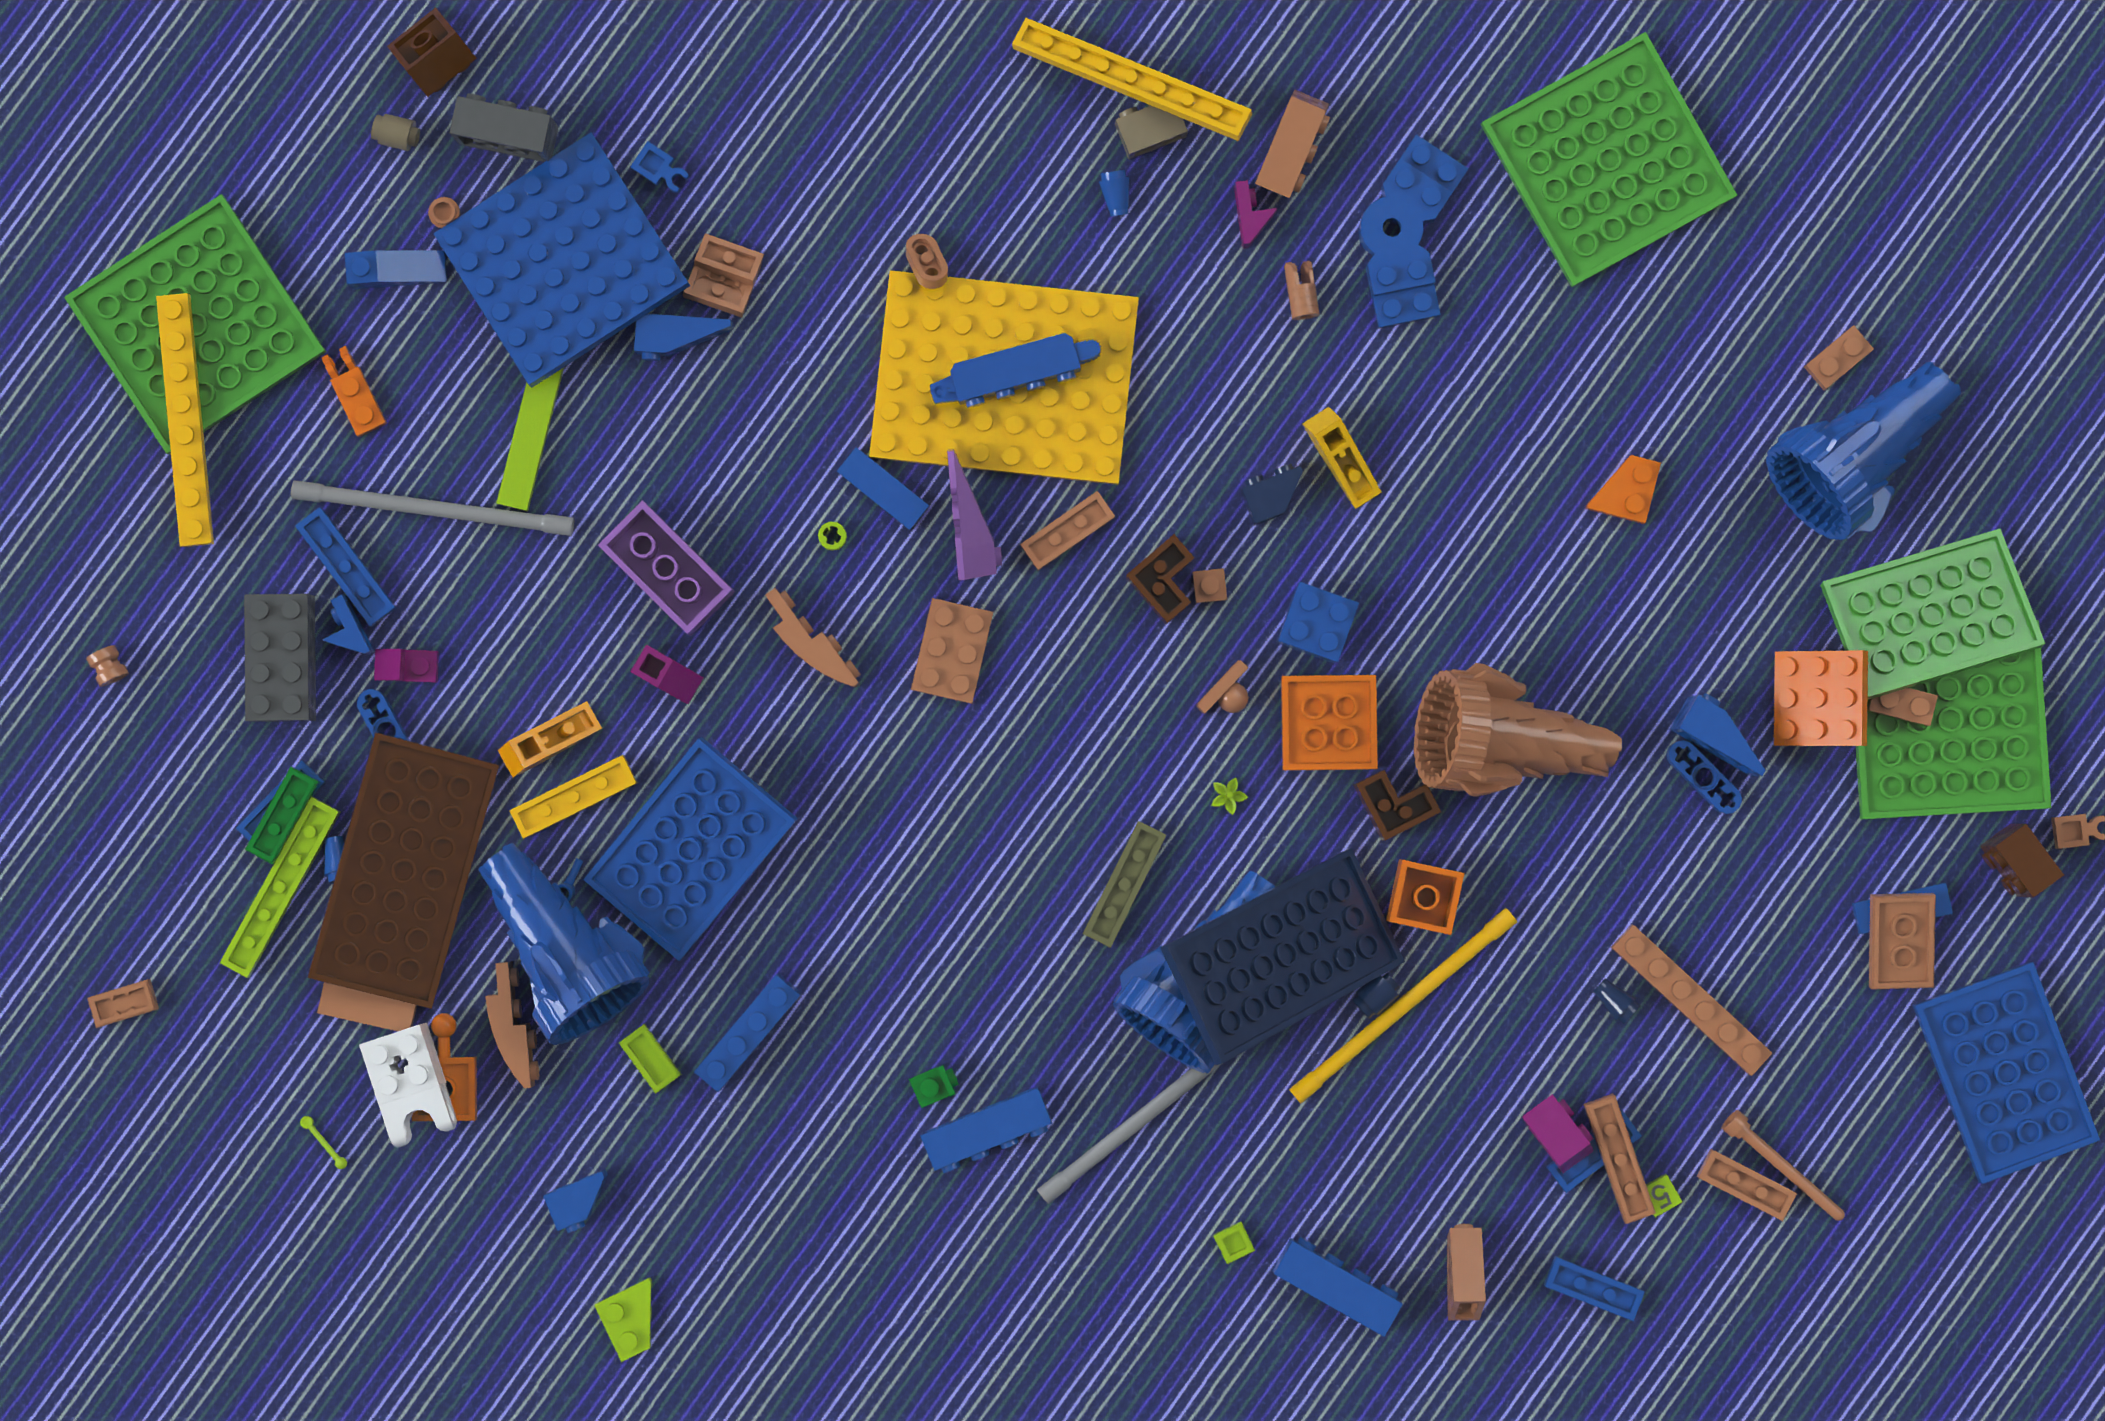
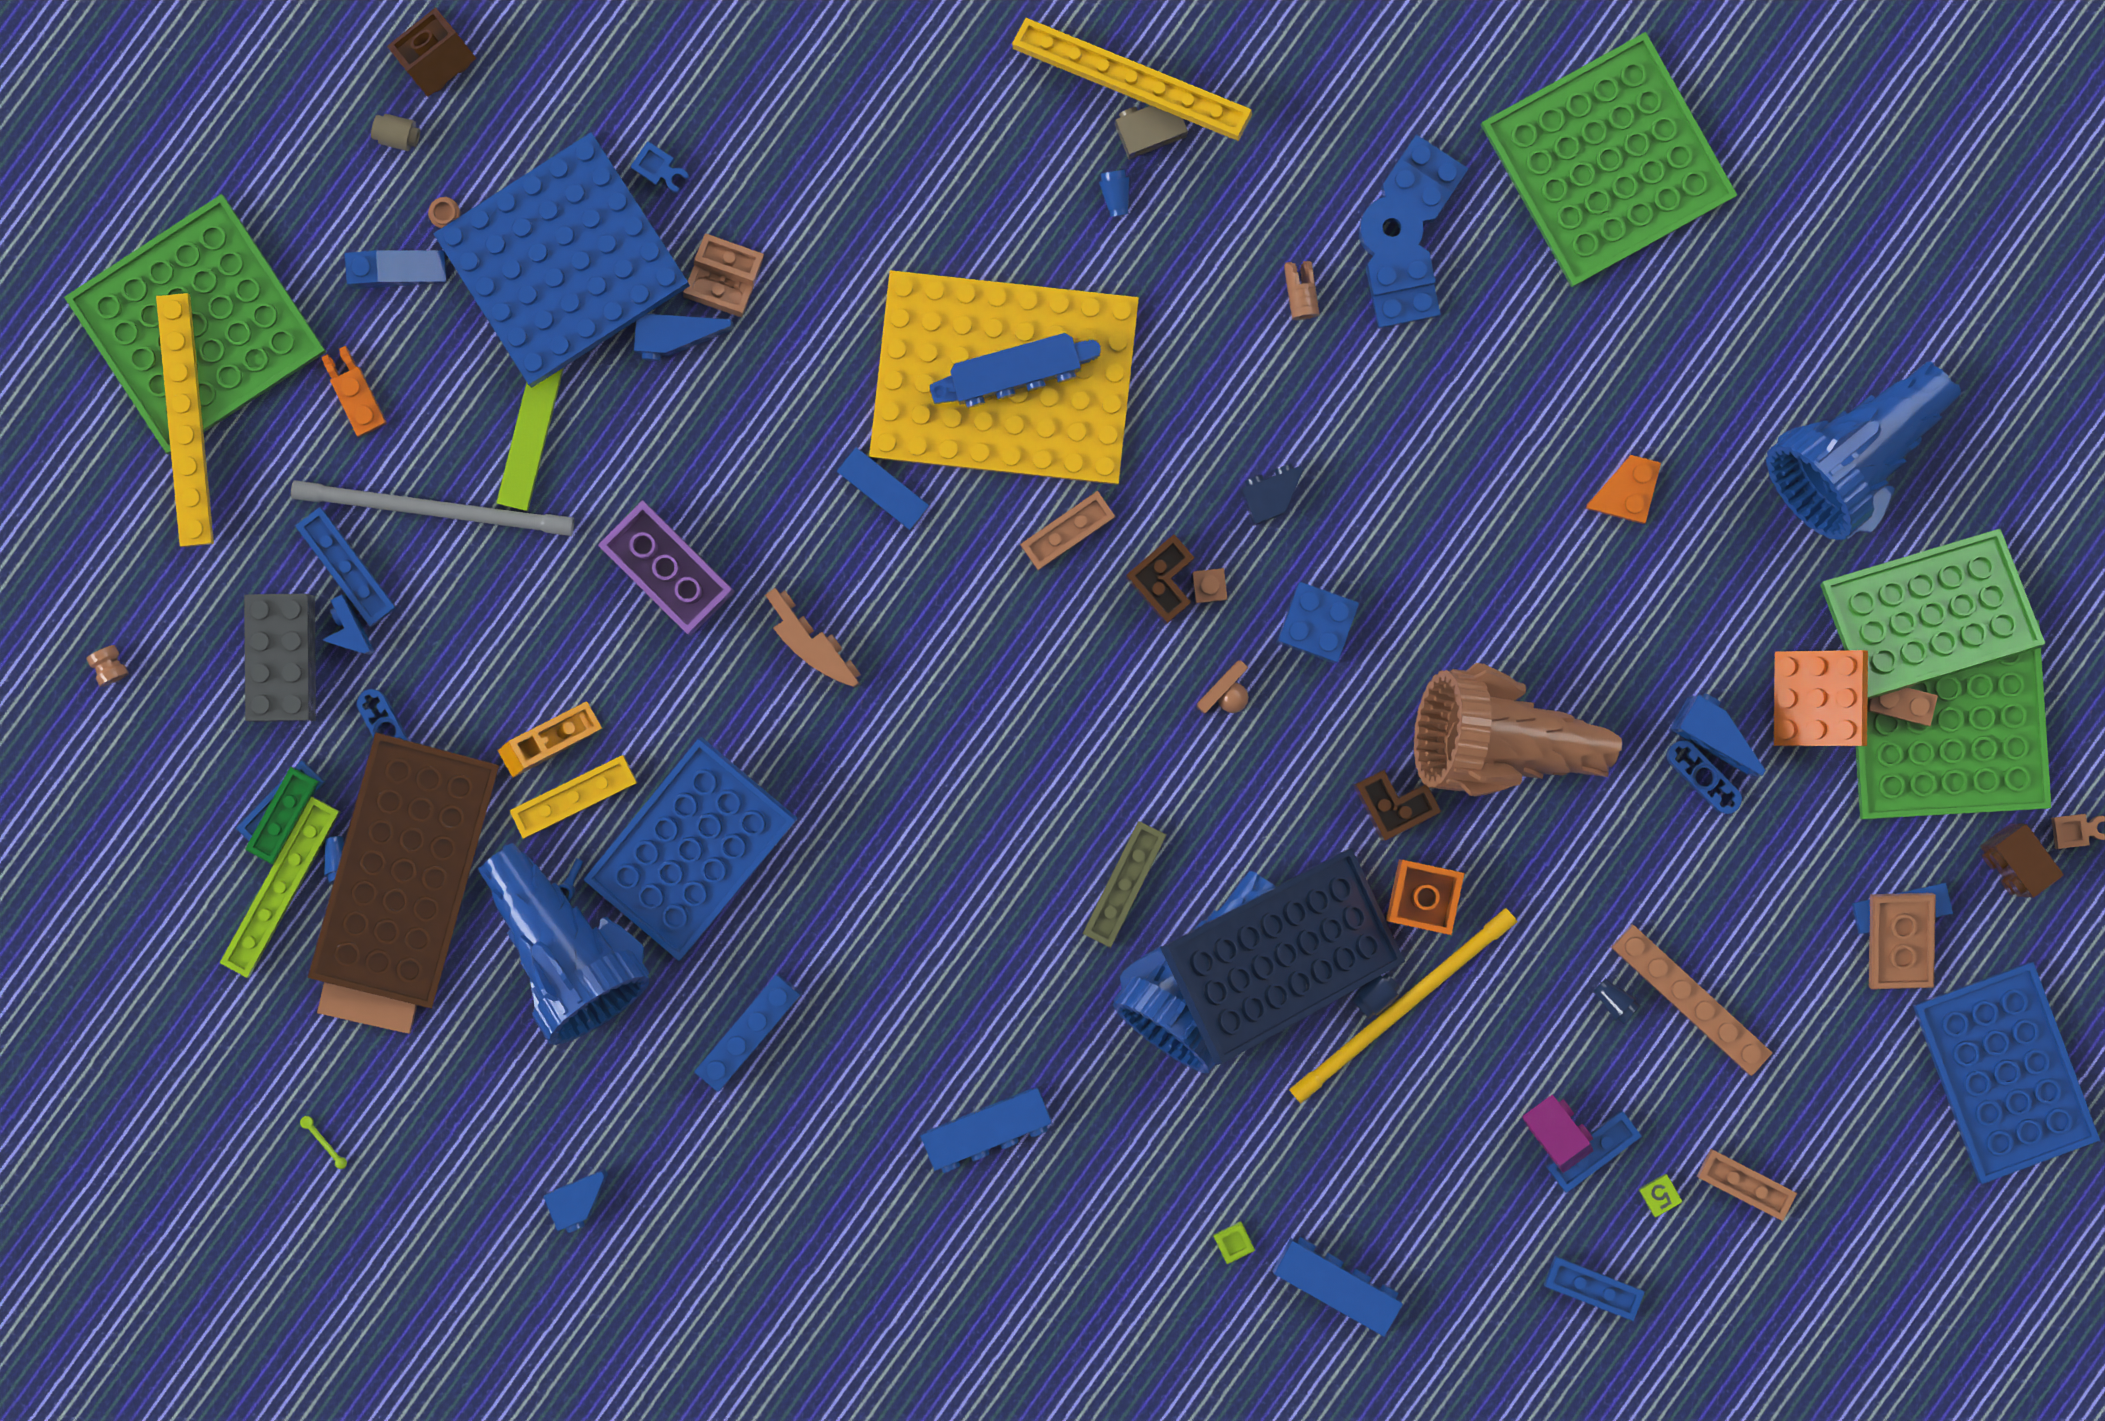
(123, 1003): nougat plate -> none
(406, 665): magenta slope -> none
(416, 1088): white brick -> none
(457, 1070): orange plate -> none
(504, 128): dark grey brick -> none
(513, 1039): nougat slope -> none
(628, 1319): lime wing -> none
(650, 1058): lime tile -> none
(667, 674): magenta slope -> none
(823, 539): lime bush -> none
(929, 267): nougat plate -> none
(934, 1085): green bracket -> none
(952, 650): nougat plate -> none
(973, 538): medium lavender wedge -> none
(1062, 1180): light grey piece -> none
(1228, 795): lime plant -> none
(1250, 222): magenta slope -> none
(1293, 144): nougat wedge -> none
(1329, 722): orange plate -> none
(1342, 456): yellow slope -> none
(1465, 1273): nougat slope -> none
(1619, 1158): nougat tile -> none
(1737, 1126): nougat piece -> none
(1838, 357): nougat plate -> none

